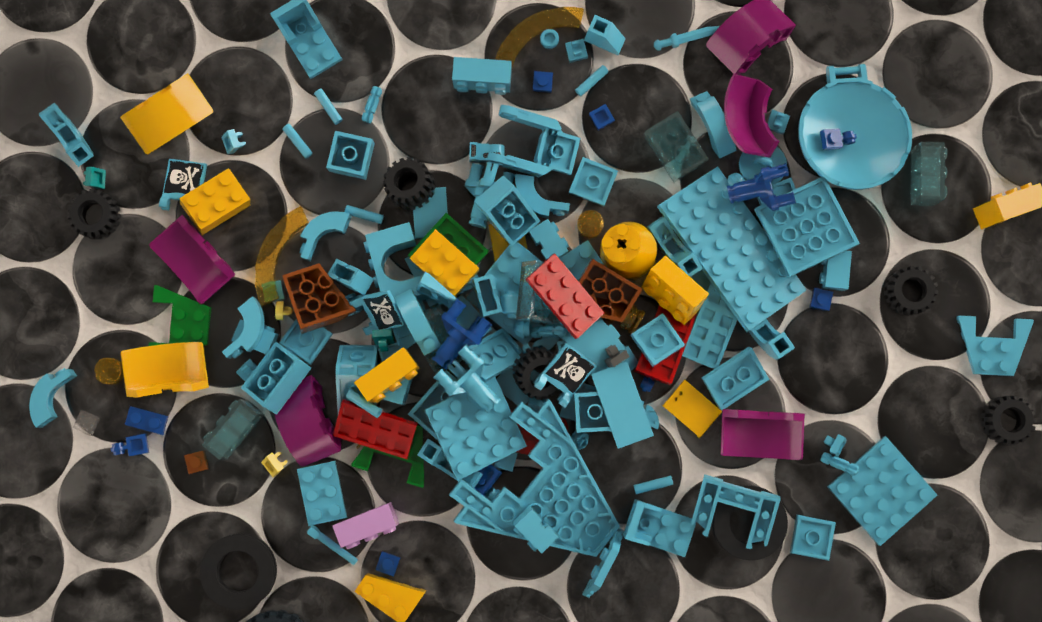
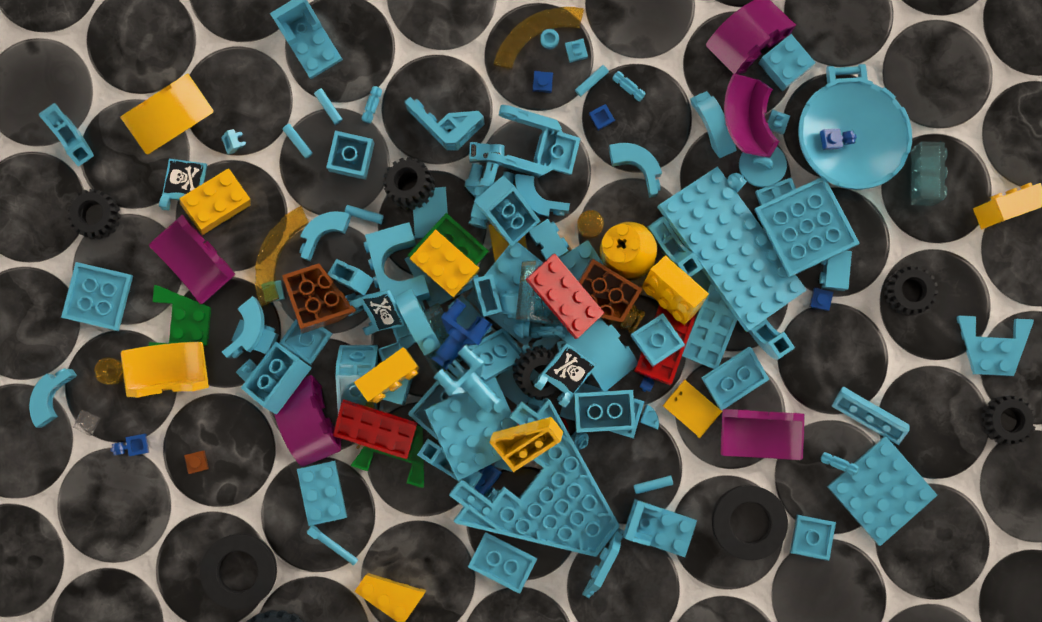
(95, 177): teal tile -> none
(97, 296): none -> medium azure plate
(146, 420): blue plate -> none
(232, 429): clear light blue brick -> none
(273, 465): light yellow tile -> none
(281, 310): light yellow tile -> none
(362, 402): medium azure piece -> none
(366, 526): lavender brick -> none
(383, 338): teal tile -> none
(388, 563): blue plate -> none
(432, 288): medium azure slope -> none
(462, 124): none -> medium azure bracket
(482, 75): medium azure brick -> none
(502, 562): none -> medium azure plate
(526, 442): none -> yellow wedge
(530, 526): medium azure brick -> none
(593, 181): medium azure plate -> none
(605, 35): medium azure slope -> none
(615, 356): dark grey tile -> none
(622, 405): medium azure piece -> none
(628, 86): none -> medium azure axle
(641, 158): none -> medium azure arch
(675, 40): medium azure sword -> none
(675, 146): clear light blue brick -> none
(761, 187): blue wheel -> none
(762, 503): medium azure wedge -> none
(786, 62): none -> medium azure brick
(835, 444): medium azure tile -> none
(870, 415): none -> medium azure slope

